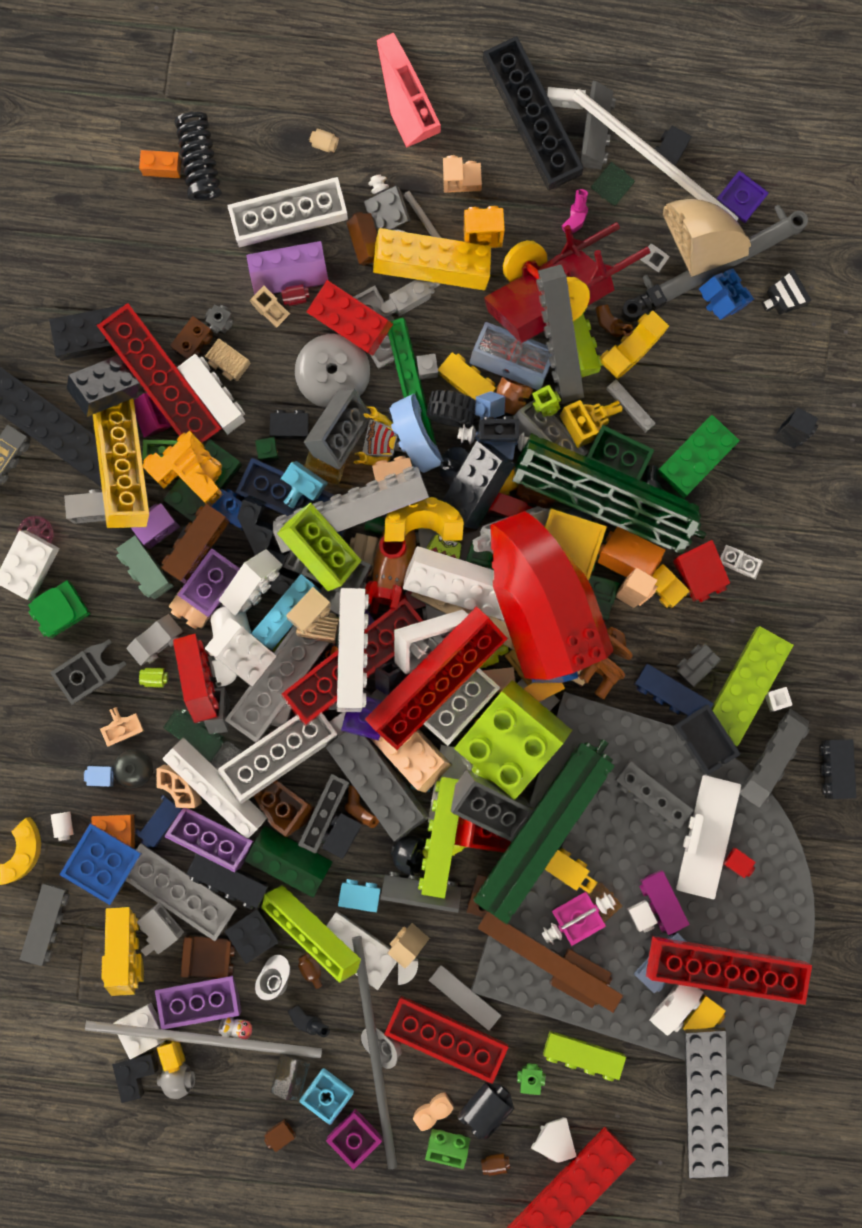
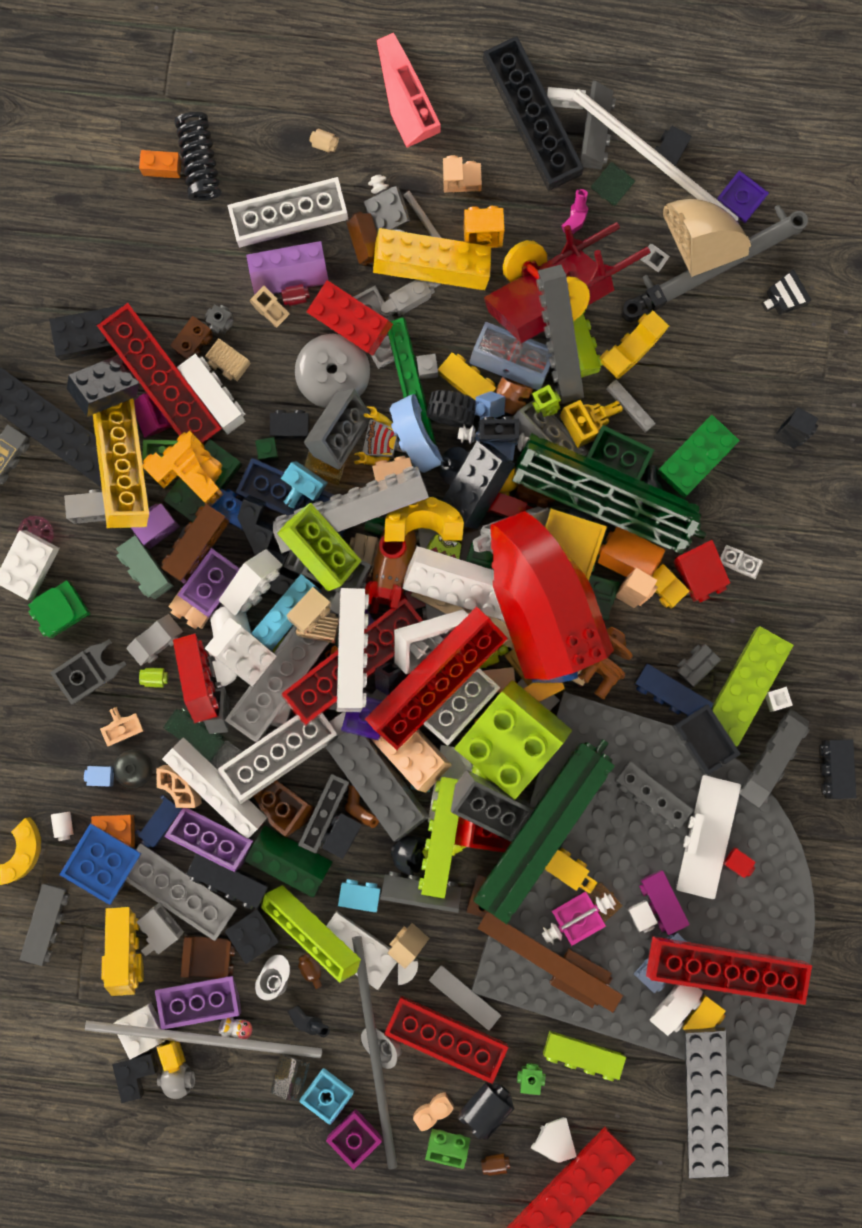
(279, 1135): reddish brown brick -> none
(611, 324): reddish brown arm -> none
(725, 294): blue brick -> none

